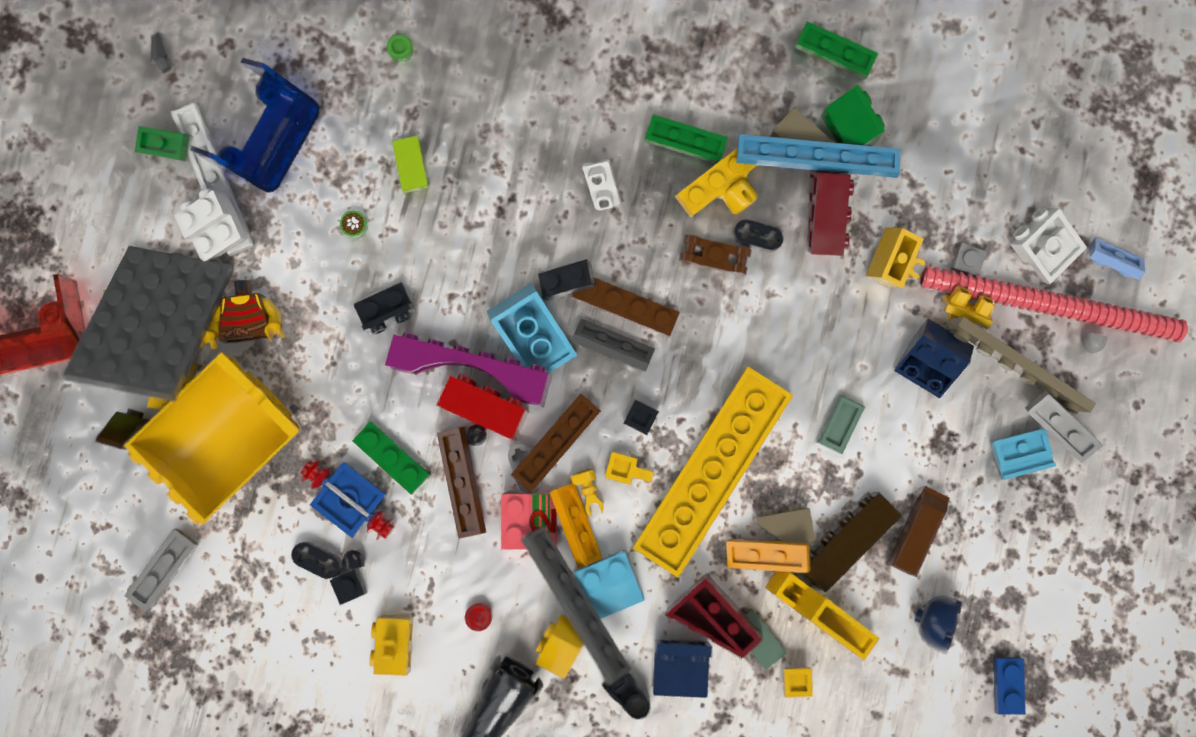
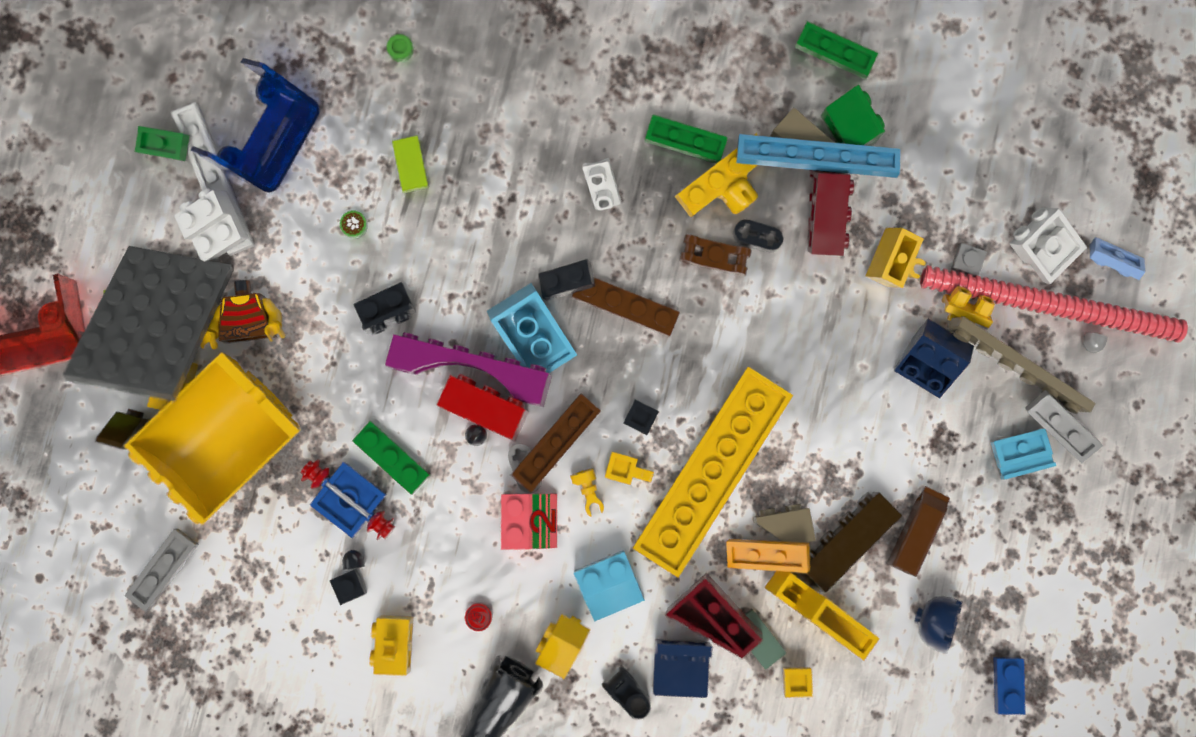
(158, 54): dark grey bar -> none
(313, 565): black beam -> none
(461, 482): reddish brown plate -> none
(576, 525): light orange plate -> none
(576, 605): dark grey tile -> none
(613, 345): dark grey plate -> none
(841, 424): sand green tile -> none

